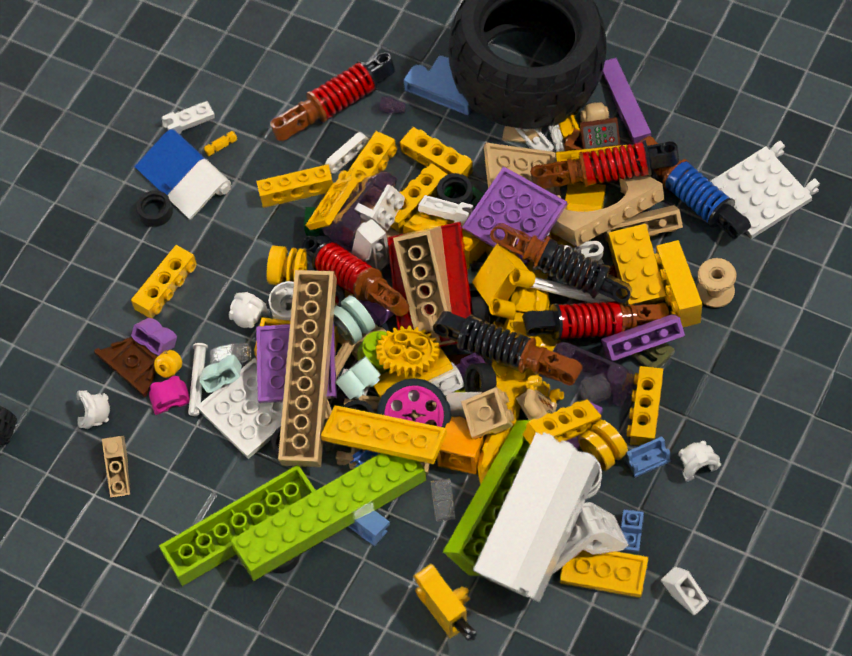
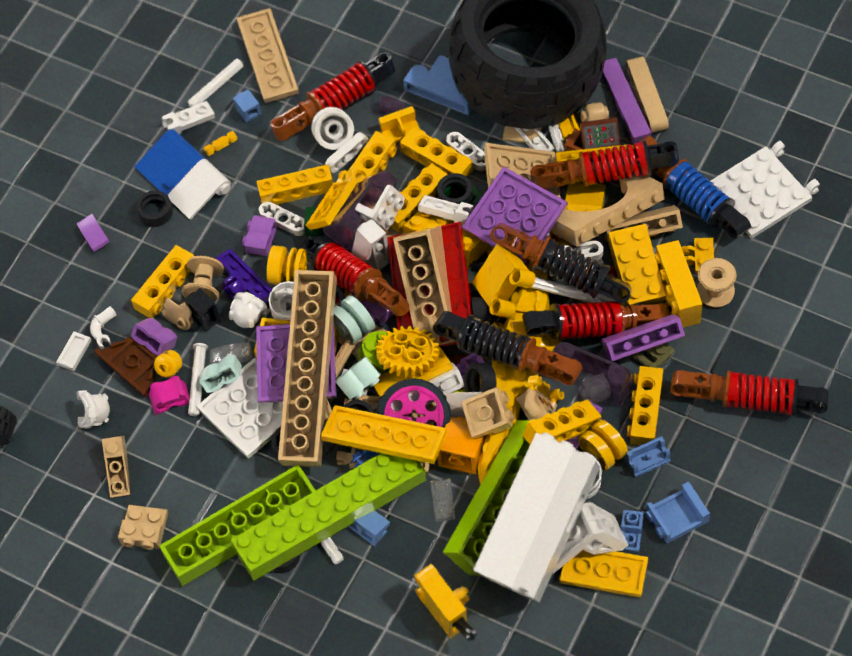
(73, 351): none -> white tile
(93, 233): none -> medium lavender slope
(98, 323): none -> white piece
(143, 527): none -> tan plate
(178, 314): none -> tan plate
(203, 309): none -> black brick
(204, 270): none -> tan hose
(215, 83): none -> white axle
(242, 278): none -> dark purple plate
(247, 105): none -> medium blue brick
(260, 235): none -> medium lavender brick
(267, 55): none -> tan plate
(278, 212): none -> white beam
(326, 118): none -> white wheel
(332, 550): none -> white axle
(398, 123): none -> yellow panel
(464, 144): none -> white beam
(647, 94): none -> tan beam
(678, 513): none -> medium blue panel
(685, 590): white slope -> none
(696, 456): white helmet -> none
(702, 251): none -> yellow hinge
(751, 391): none -> piece

